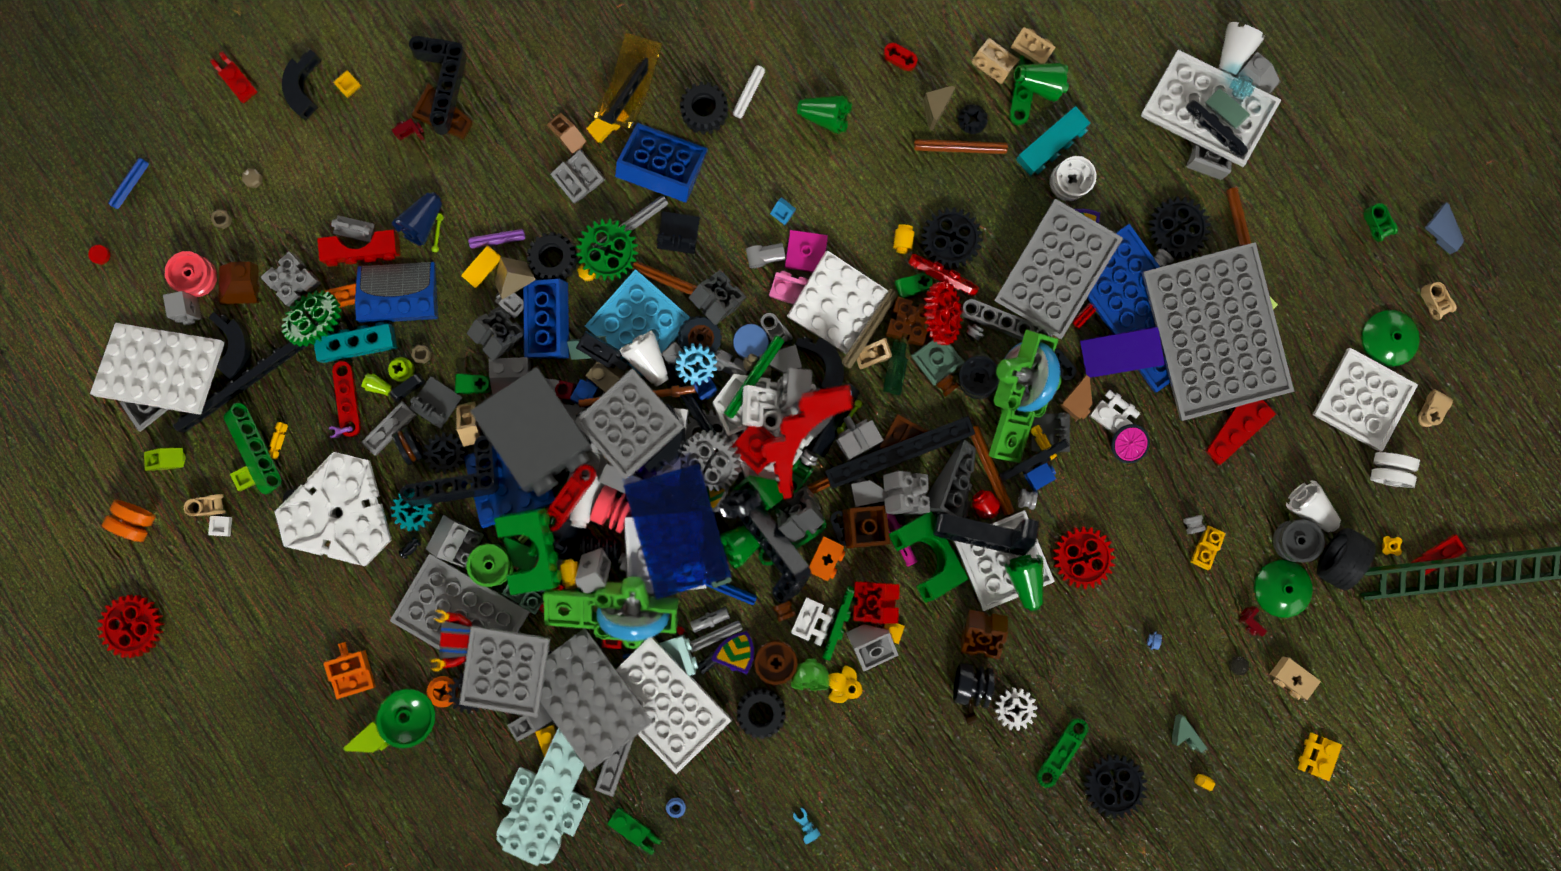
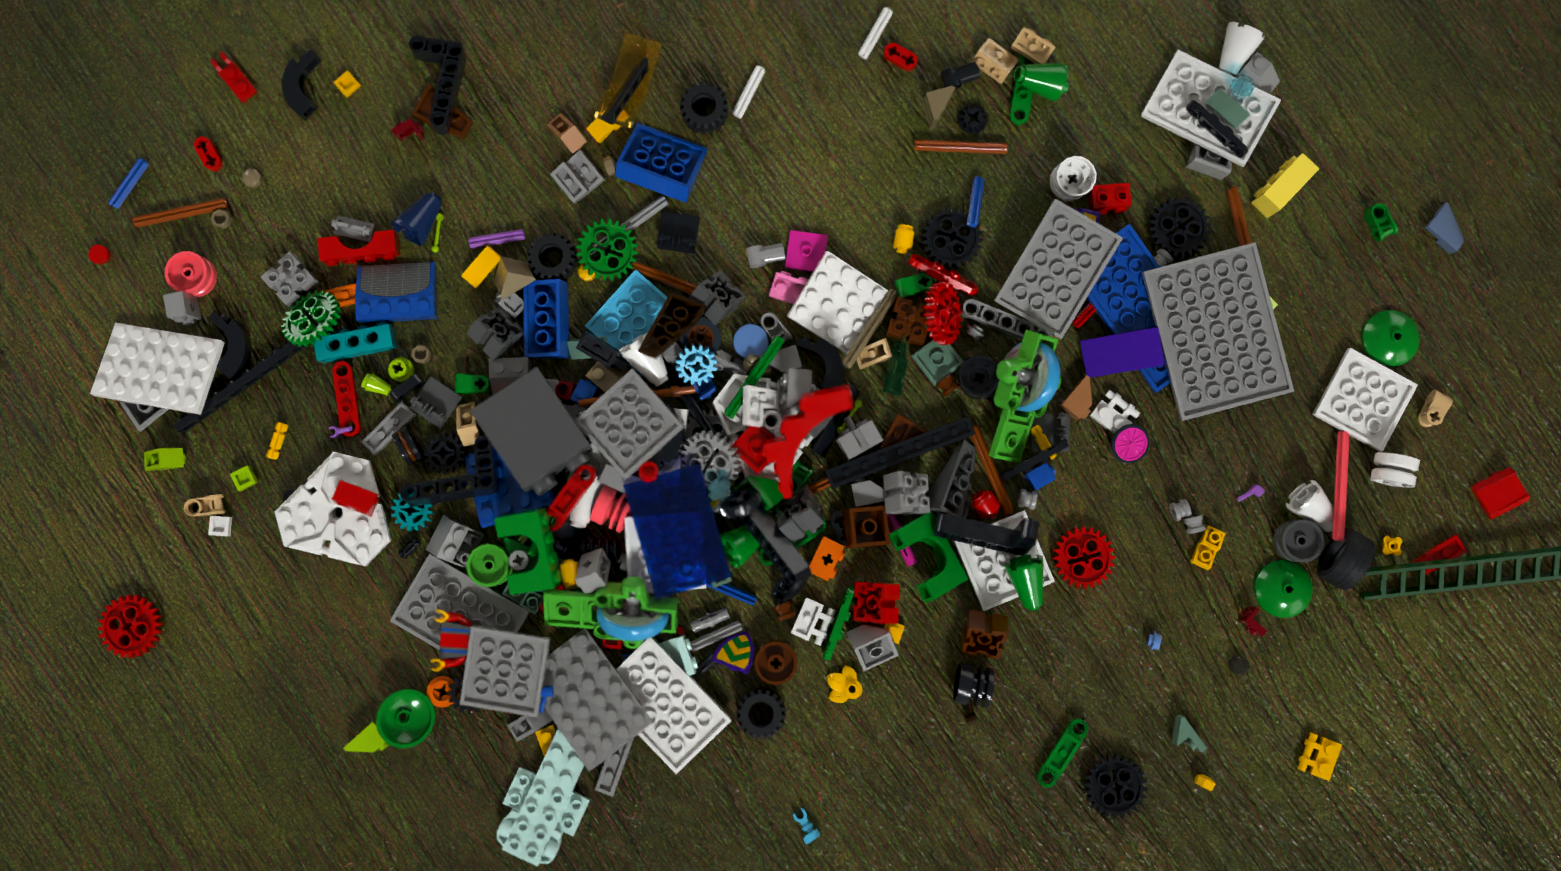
(128, 520): orange wheel -> none
(180, 212): none -> dark orange axle
(211, 151): none -> red beam
(238, 283): reddish brown slope -> none
(252, 439): green beam -> none
(349, 672): orange plate -> none
(355, 498): none -> red hinge
(523, 559): none -> light grey wheel
(547, 691): none -> blue hand
(610, 165): none -> dark tan tile
(633, 830): green hinge -> none
(648, 471): none -> red tile
(671, 323): none -> dark brown wedge
(671, 812): medium blue plate -> none
(719, 489): none -> clear light blue gear
(783, 211): dark azure plate -> none
(809, 458): light grey plate -> none
(811, 675): bright green cylinder -> none
(826, 112): green cone -> none
(875, 33): none -> white axle
(961, 75): none -> black piece
(975, 202): none -> blue axle
(1007, 709): white gear -> none
(1053, 141): teal brick -> none
(1063, 360): black beam -> none
(1110, 198): none -> red brick
(1180, 510): none -> light grey wheel
(1238, 429): red wing -> none
(1256, 489): none -> medium lavender hand
(1284, 184): none -> light yellow brick
(1304, 684): tan brick -> none
(1340, 491): none -> coral axle
(1439, 302): tan piece -> none
(1500, 493): none -> red slope

